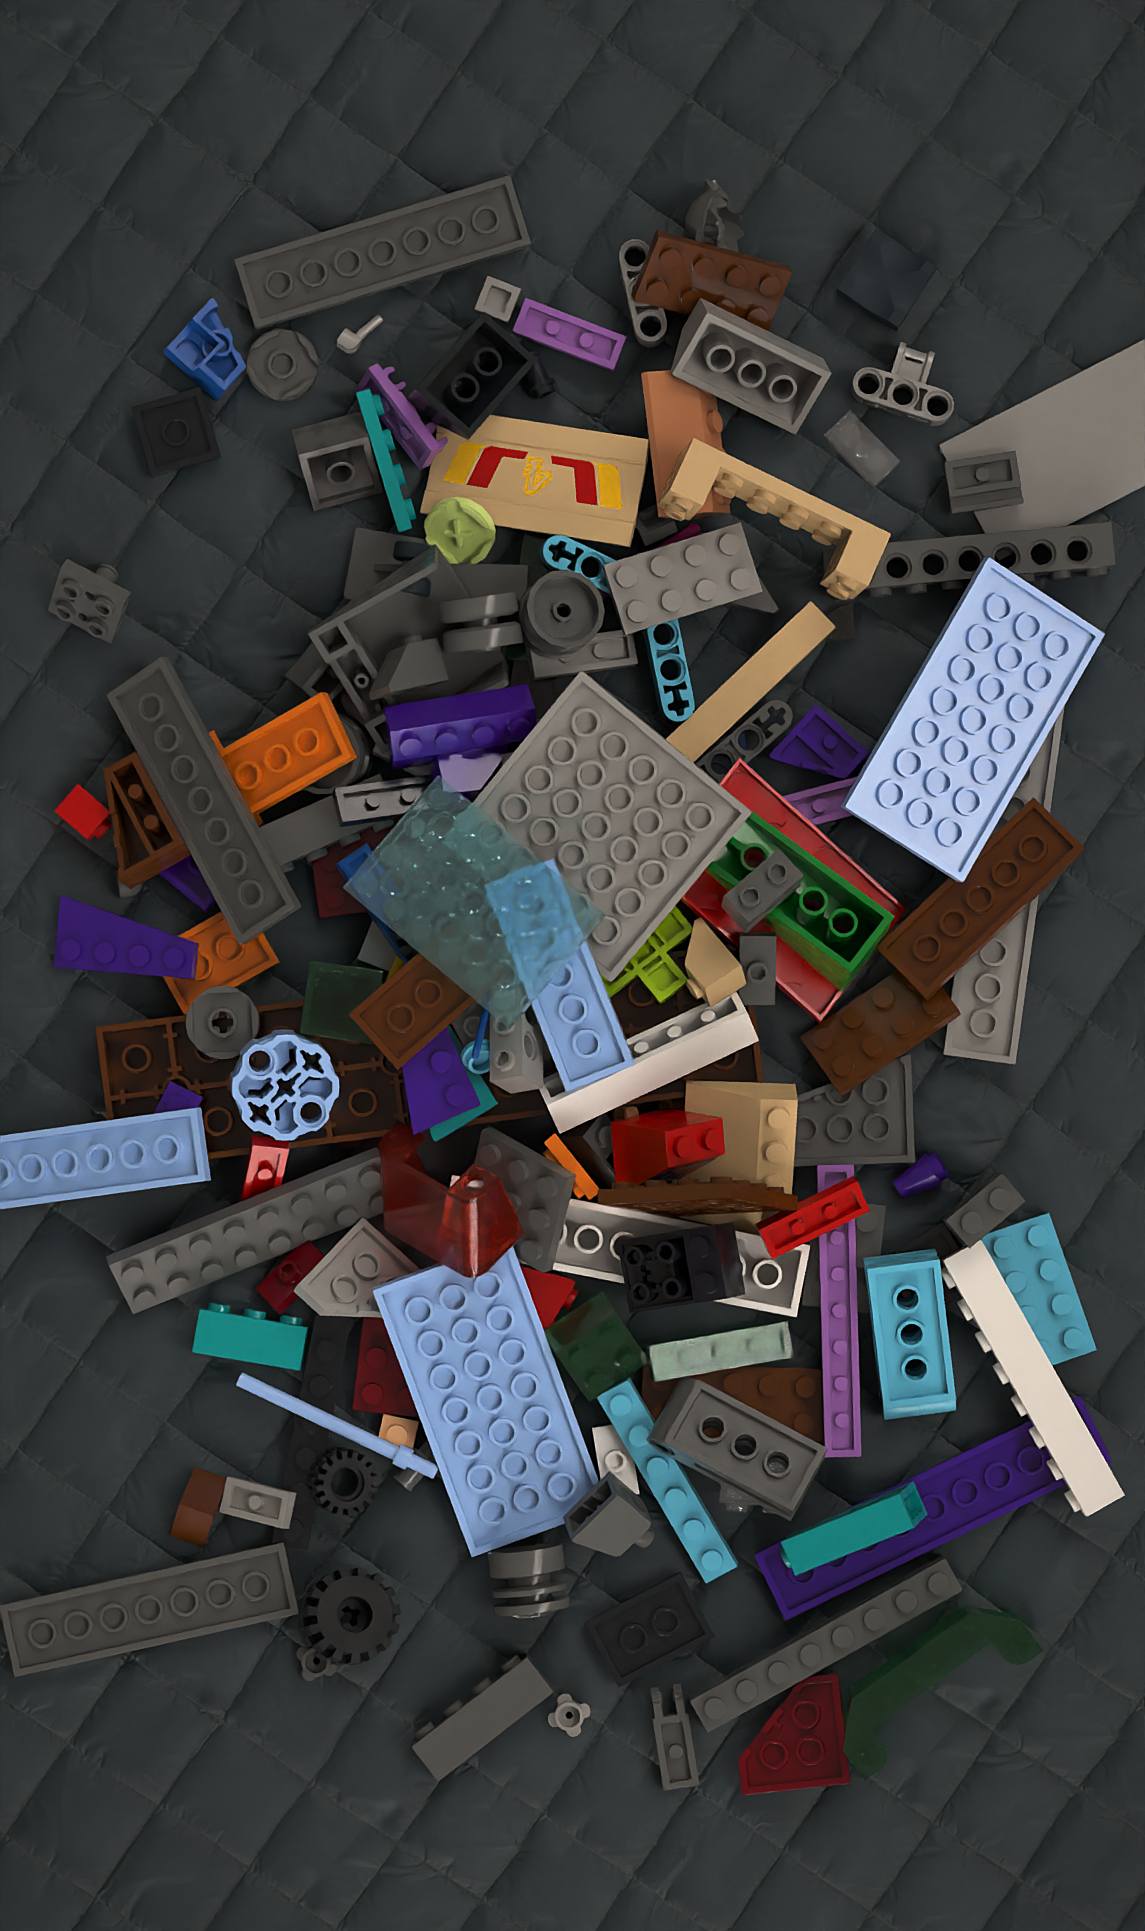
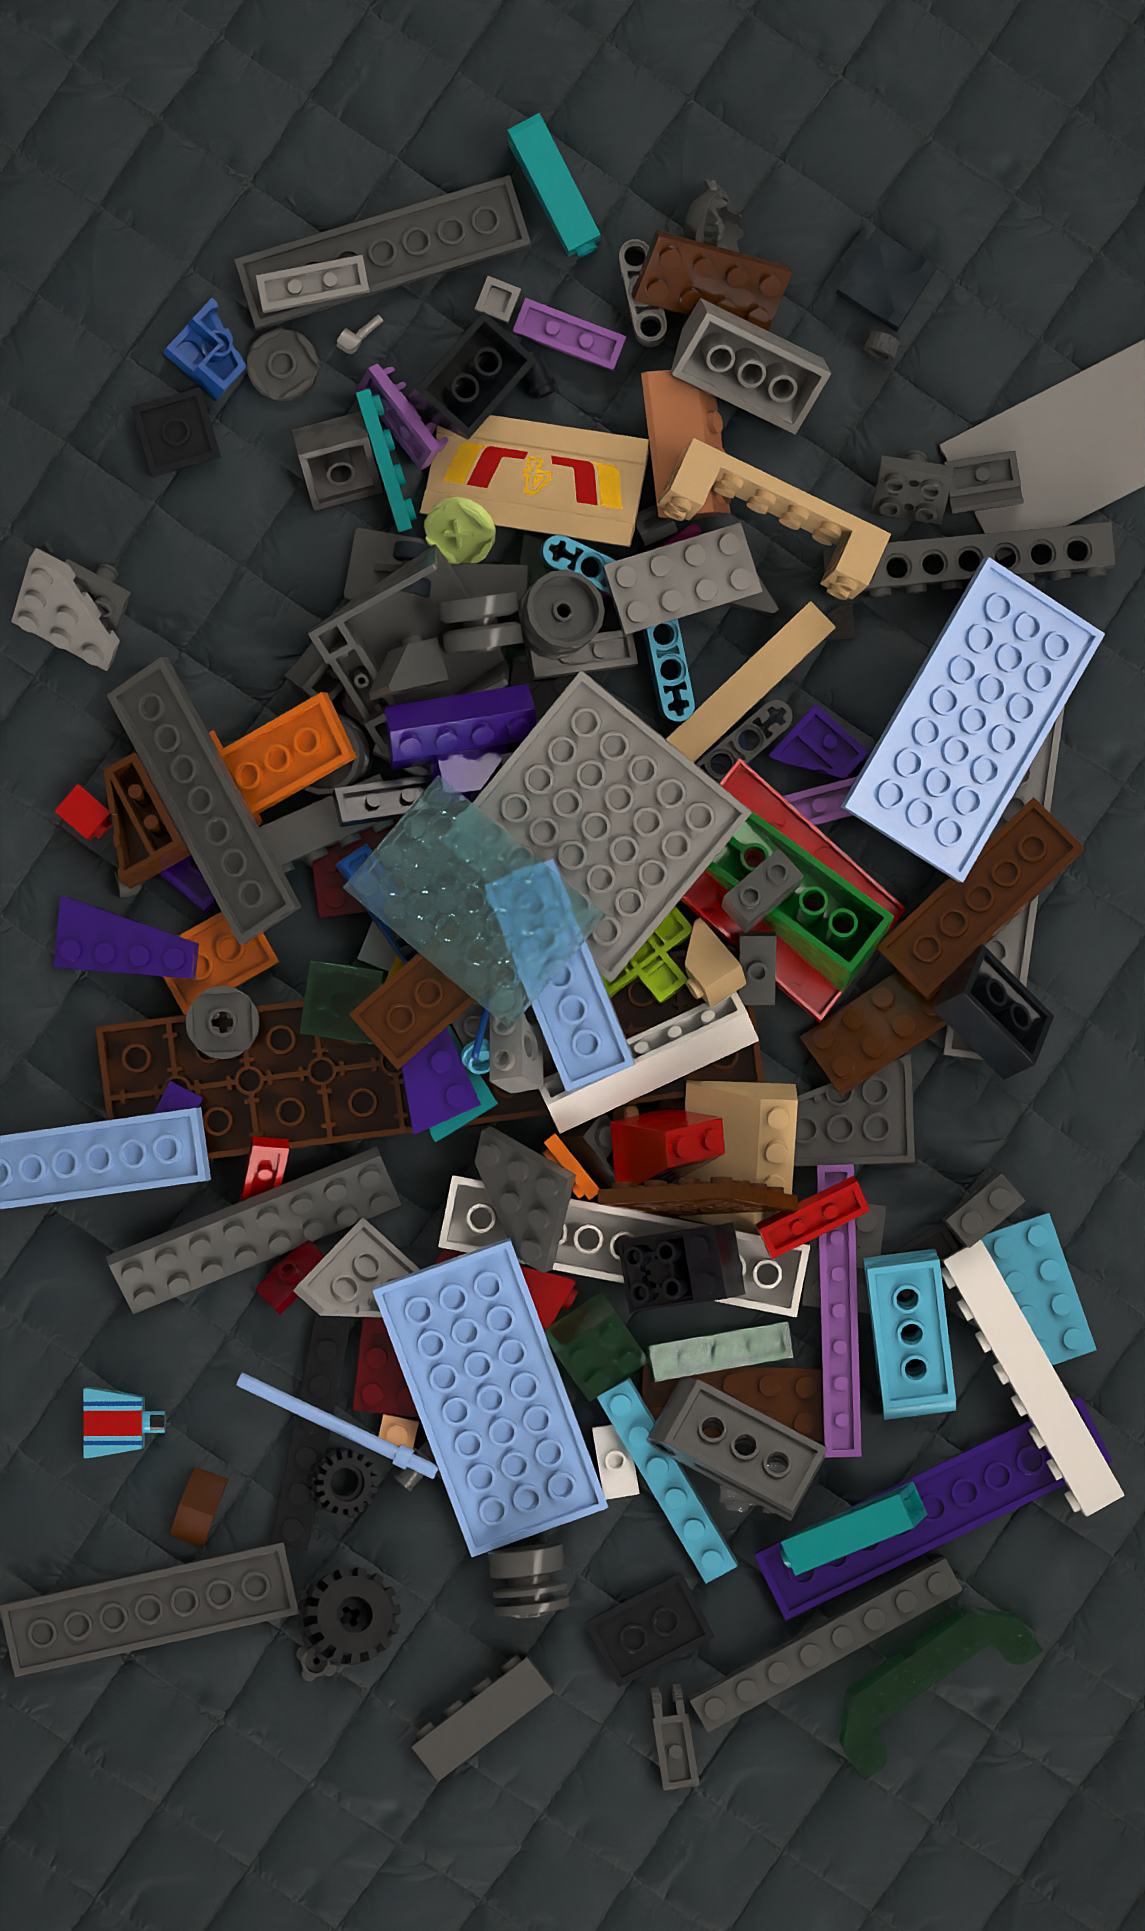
(62, 614): none -> light grey plate
(117, 1422): none -> torso
(250, 1337): teal brick -> none
(258, 1502): light grey plate -> none
(312, 283): none -> light grey plate
(321, 1091): light blue connector -> none
(448, 1224): clear red windscreen -> none
(553, 186): none -> teal slope
(559, 1719): light grey plate -> none
(610, 1518): dark grey torso -> none
(799, 1742): dark red plate -> none
(861, 449): clear plate -> none
(882, 346): none -> dark grey axle
(908, 372): light grey beam -> none
(912, 488): none -> dark grey plate
(921, 1175): dark purple cone -> none
(994, 1013): none -> black slope

